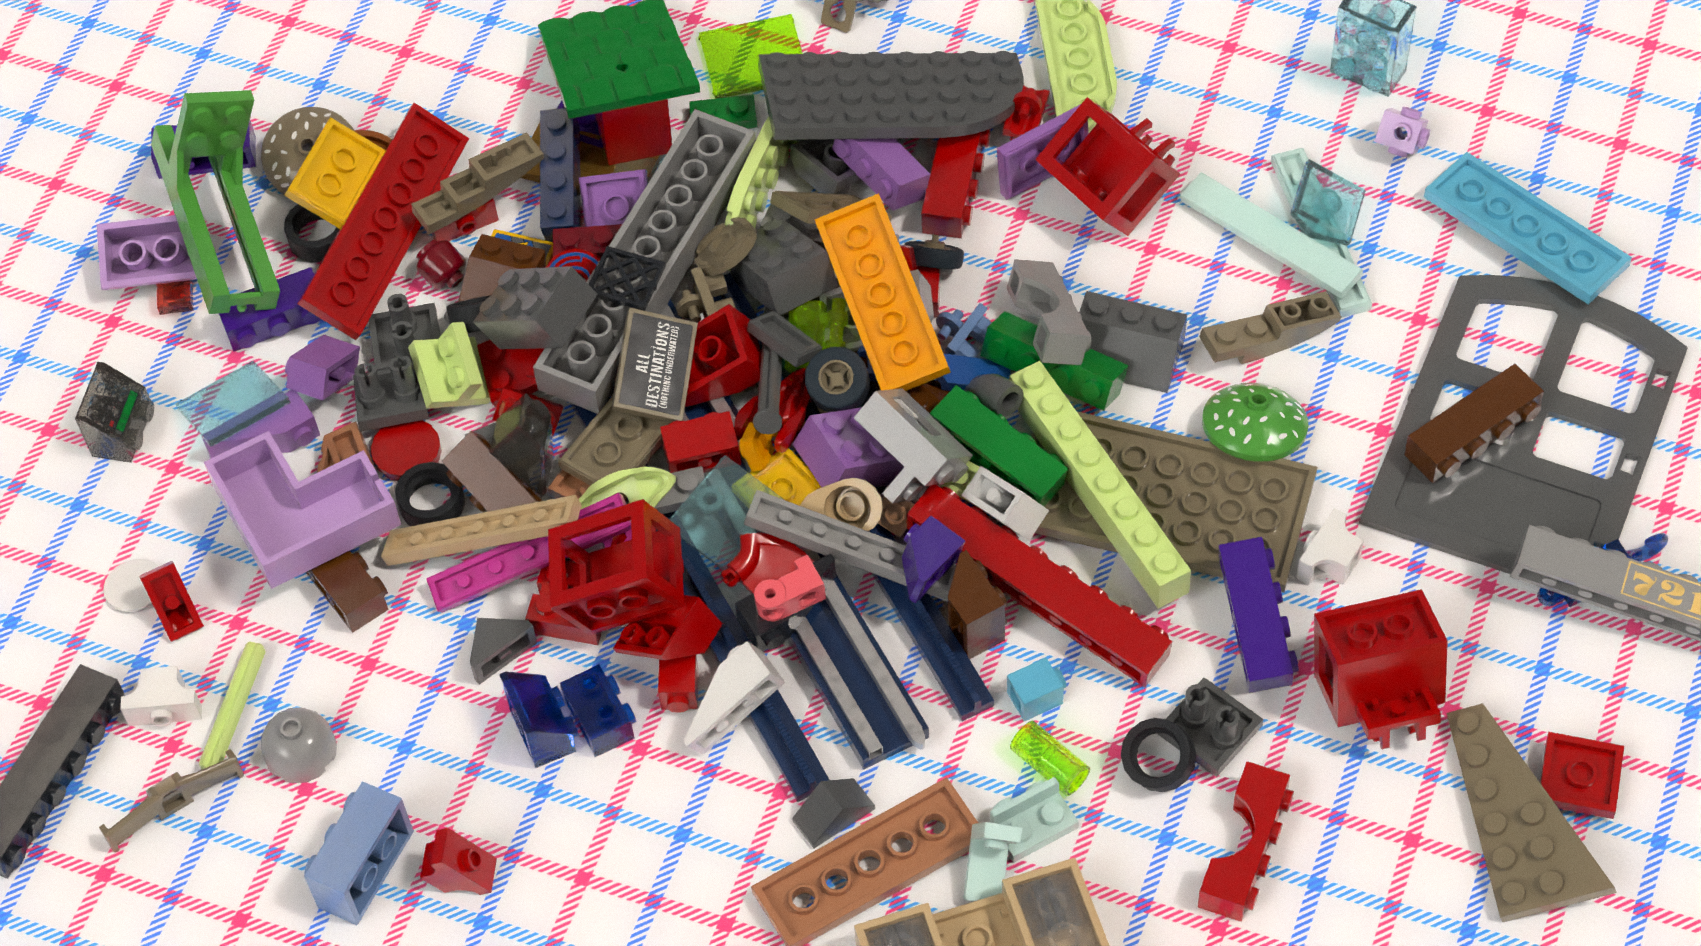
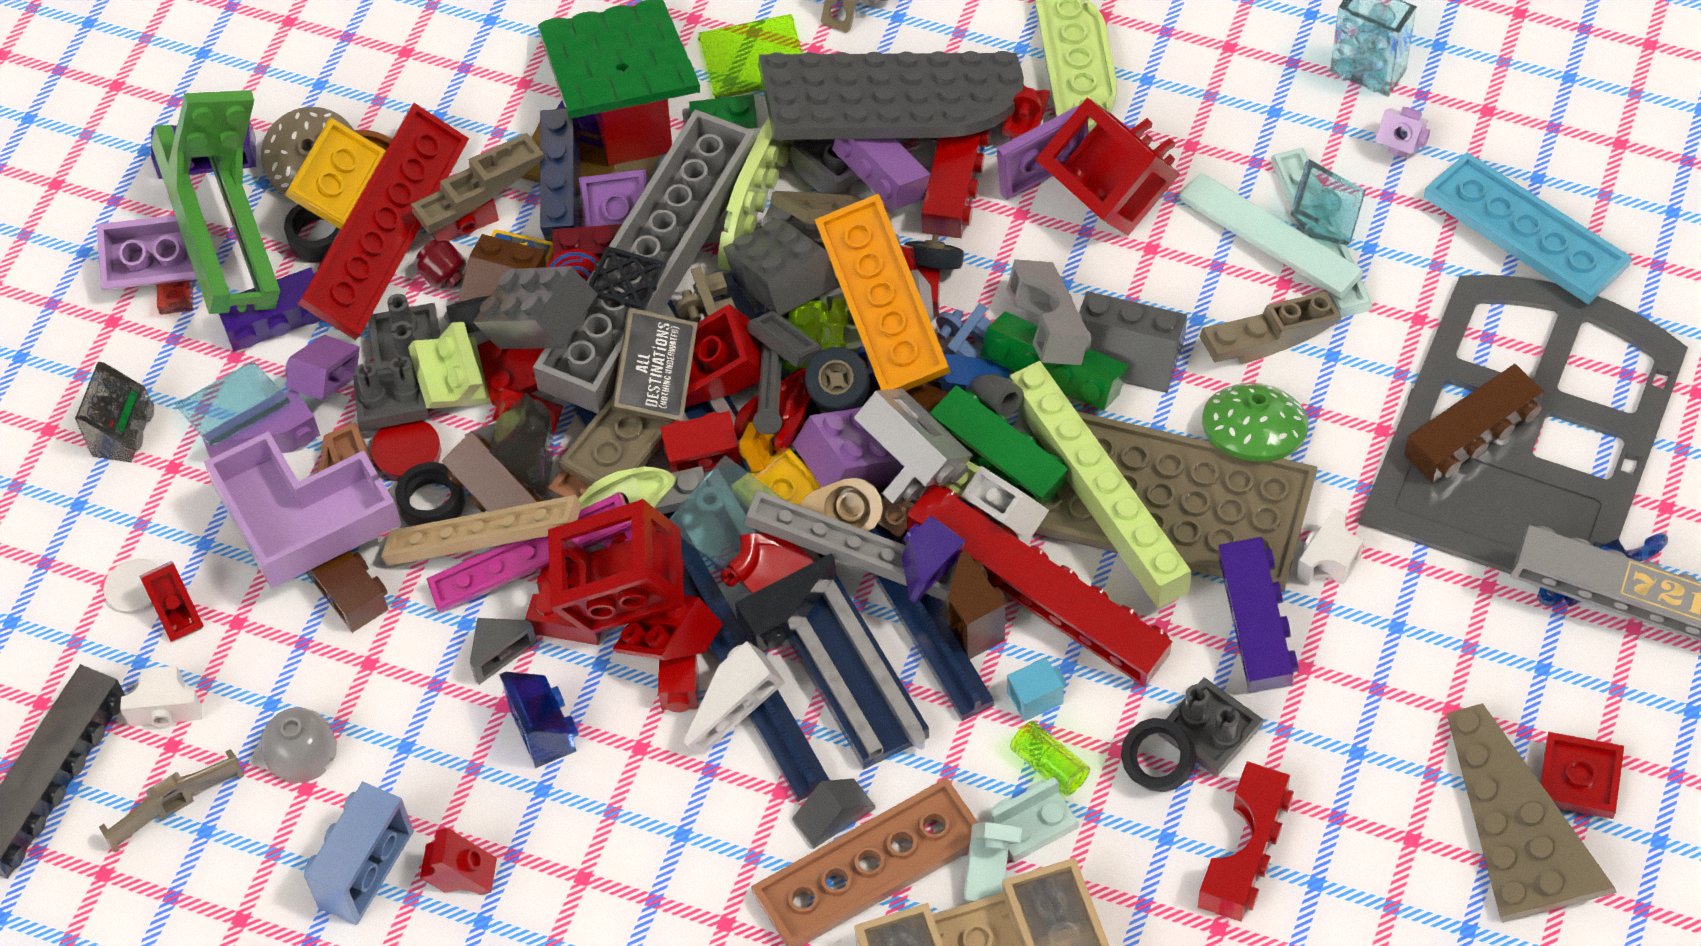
(233, 704): yellowish green axle -> none
(597, 710): clear blue brick -> none
(725, 246): dark tan tile -> none
(790, 592): coral leg -> none
(1383, 665): red piece -> none

